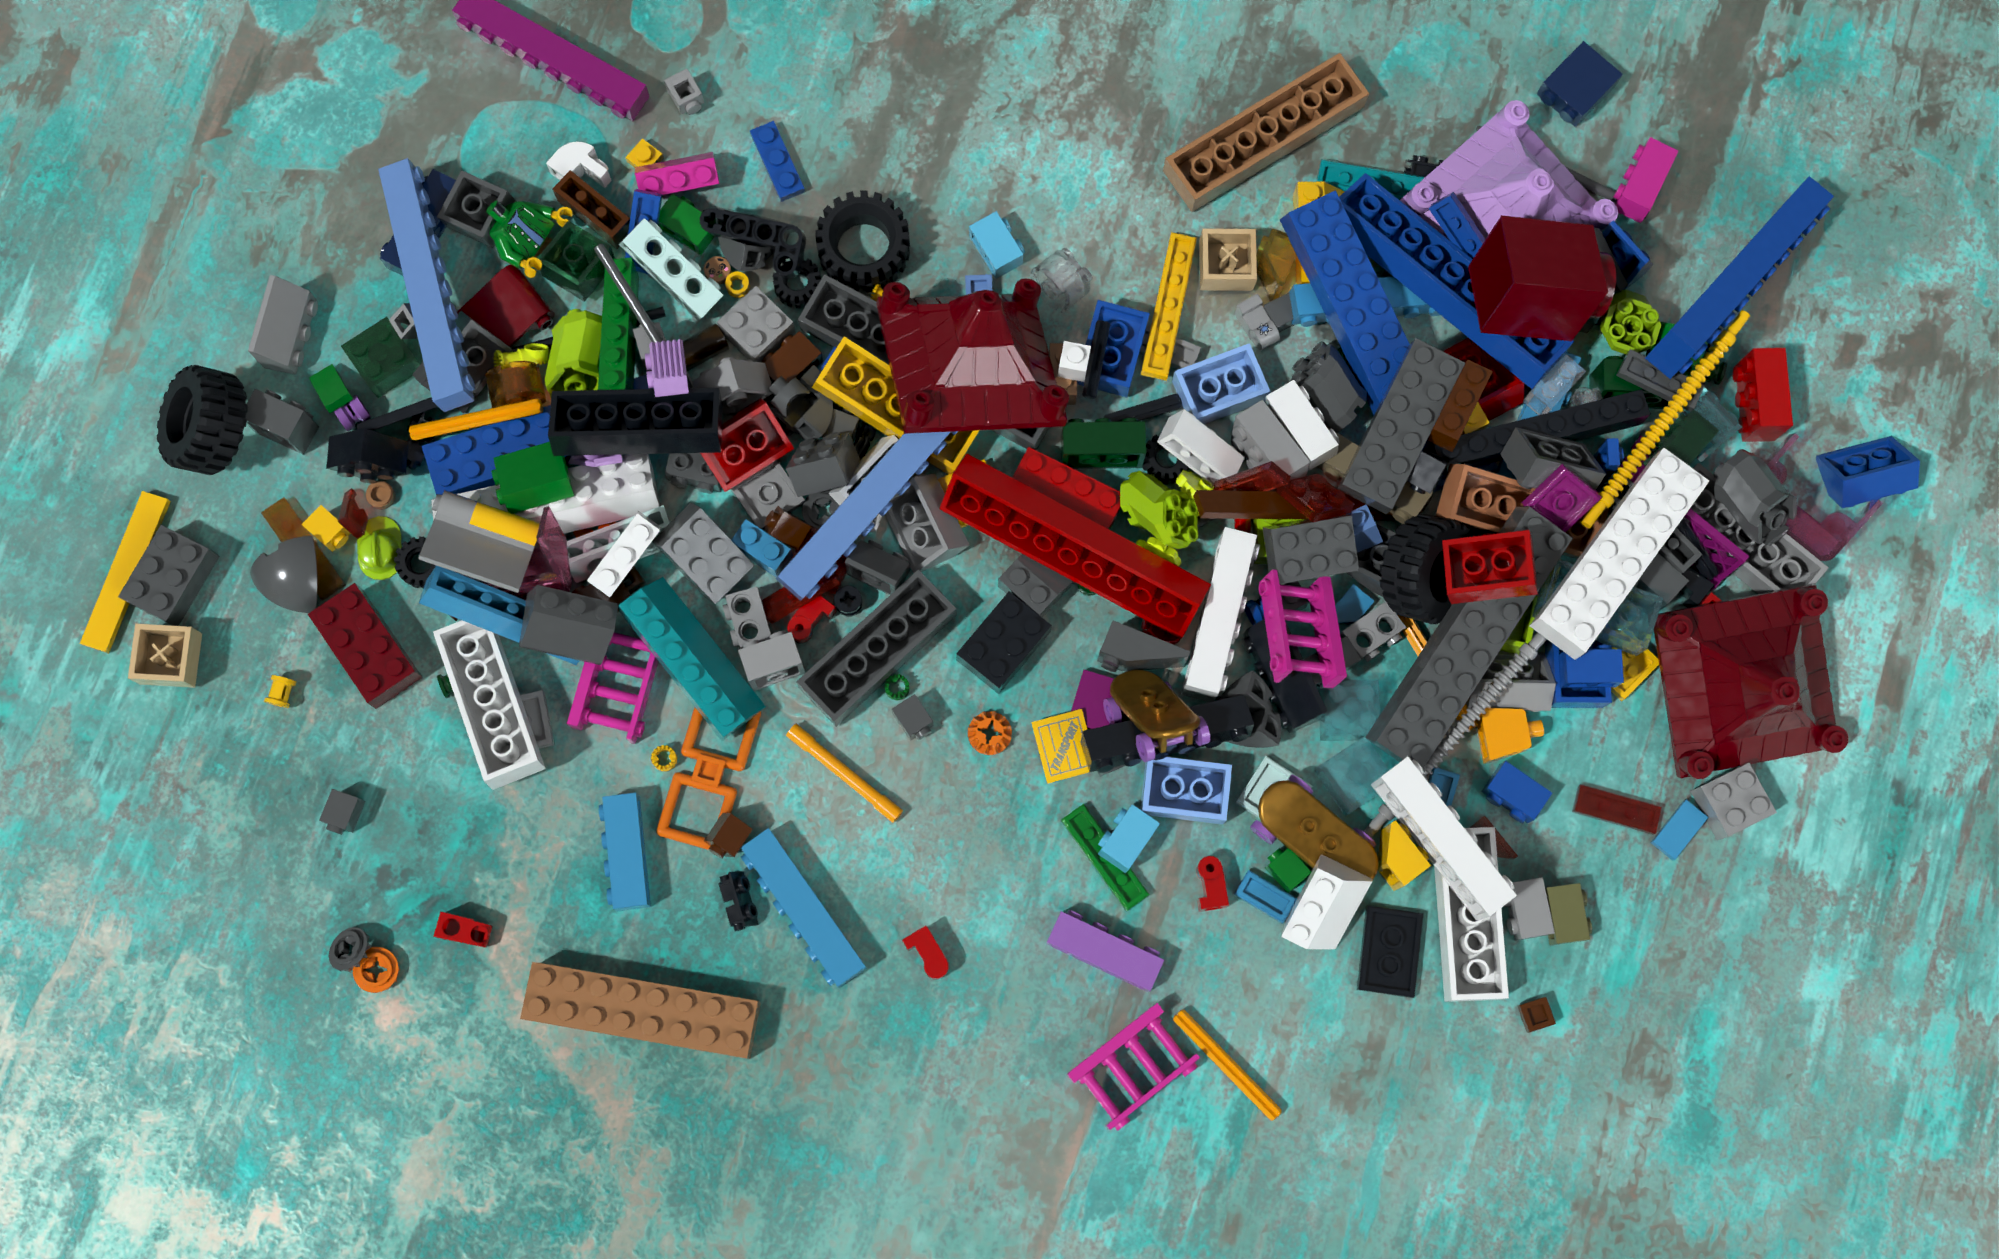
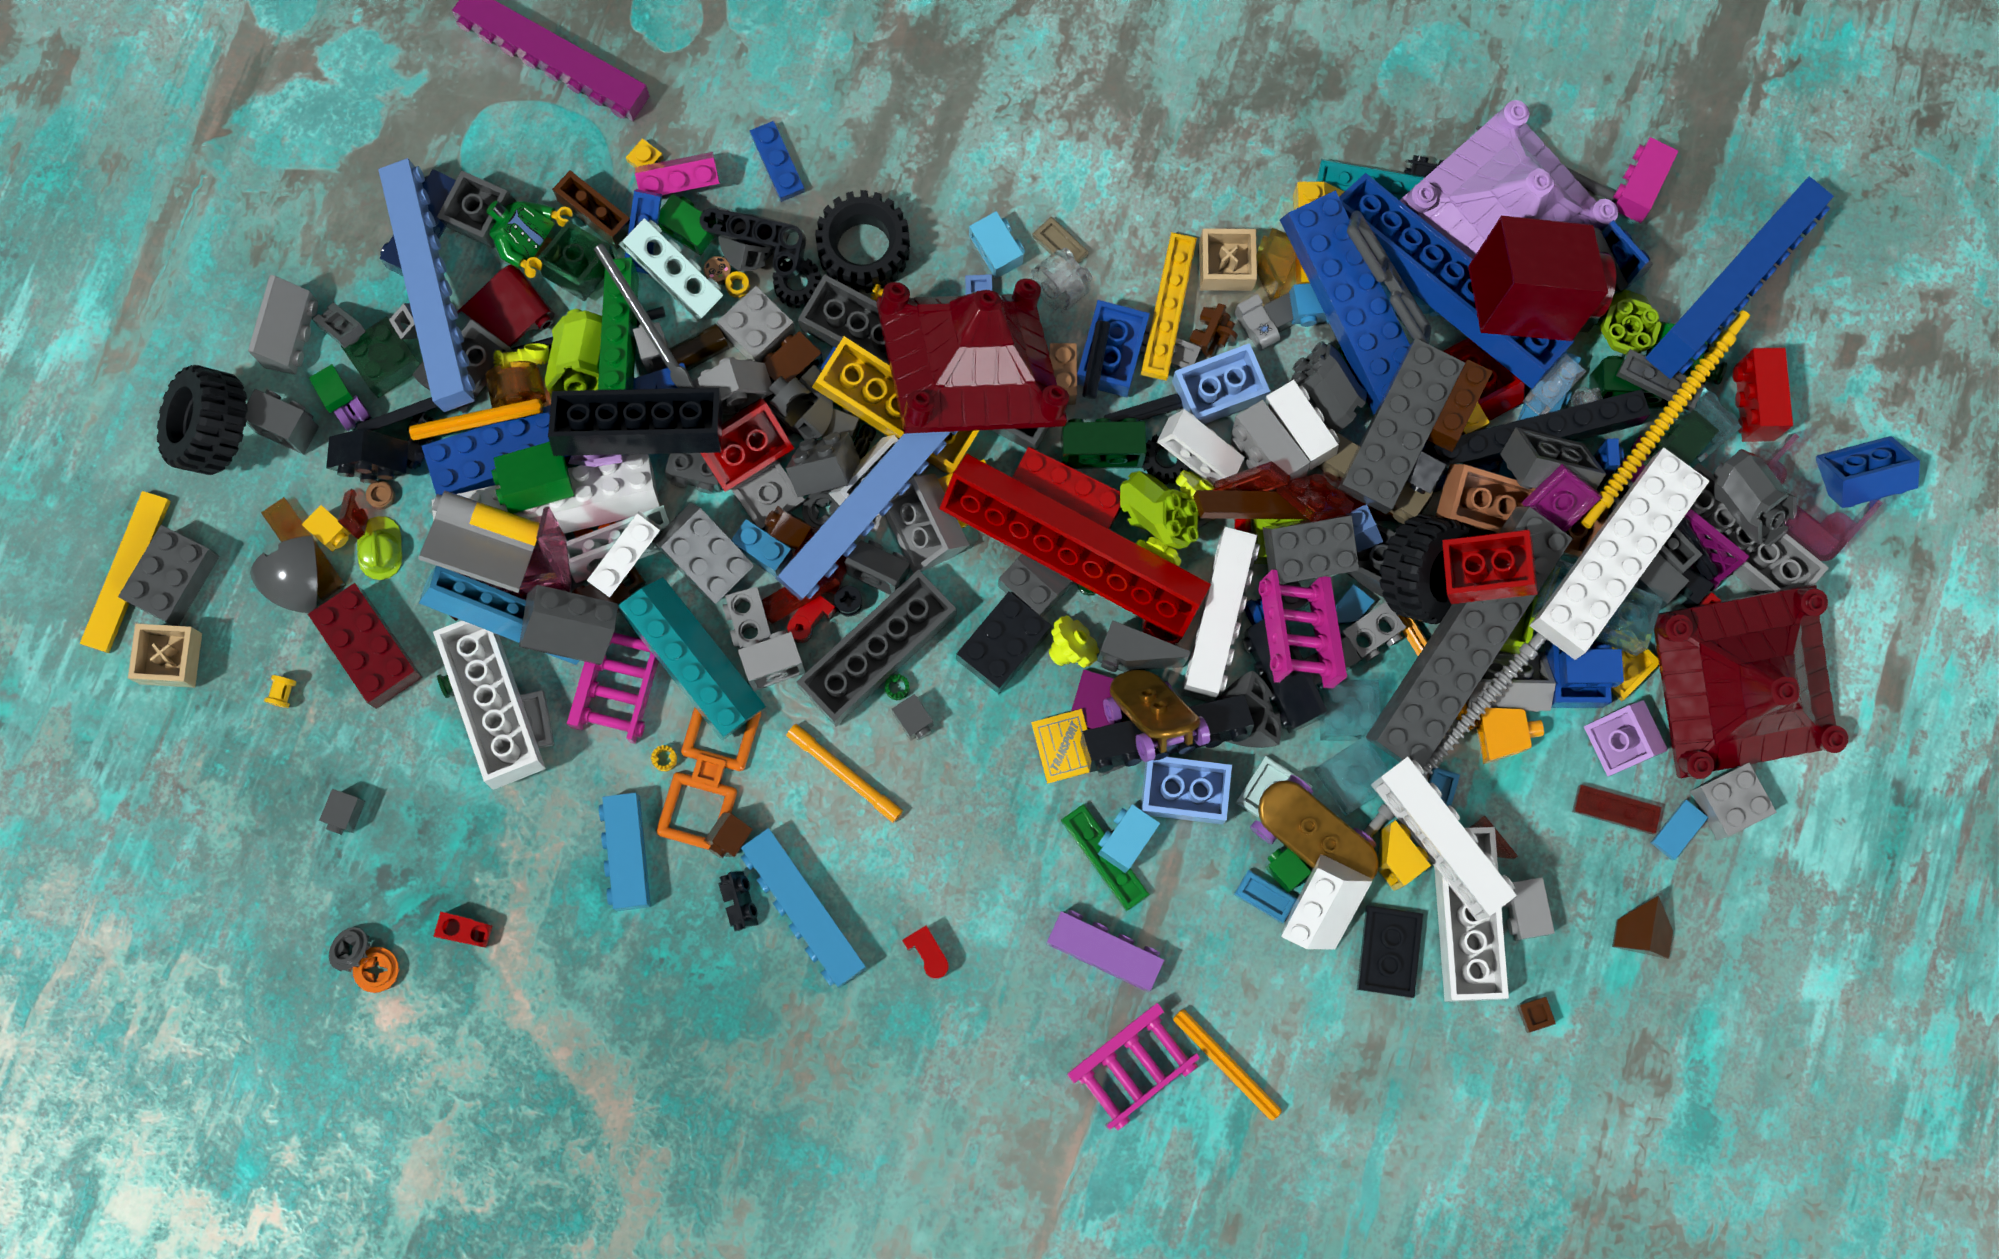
(339, 325): none -> dark grey plate
(403, 563): black tyre -> none
(580, 159): white brick -> none
(640, 1010): medium nougat brick -> none
(667, 367): lavender brick -> none
(683, 85): light grey brick -> none
(997, 743): orange gear -> none
(1055, 237): none -> dark tan tile
(1072, 643): none -> neon yellow plant
(1074, 361): white brick -> none
(1213, 882): red leg -> none
(1218, 331): none -> reddish brown hips
(1265, 132): medium nougat brick -> none
(1384, 271): none -> dark grey bar
(1457, 224): blue plate -> none
(1516, 793): blue brick -> none
(1568, 914): olive brick -> none
(1579, 84): dark blue brick -> none
(1625, 738): none -> lavender slope
(1645, 930): none -> reddish brown slope

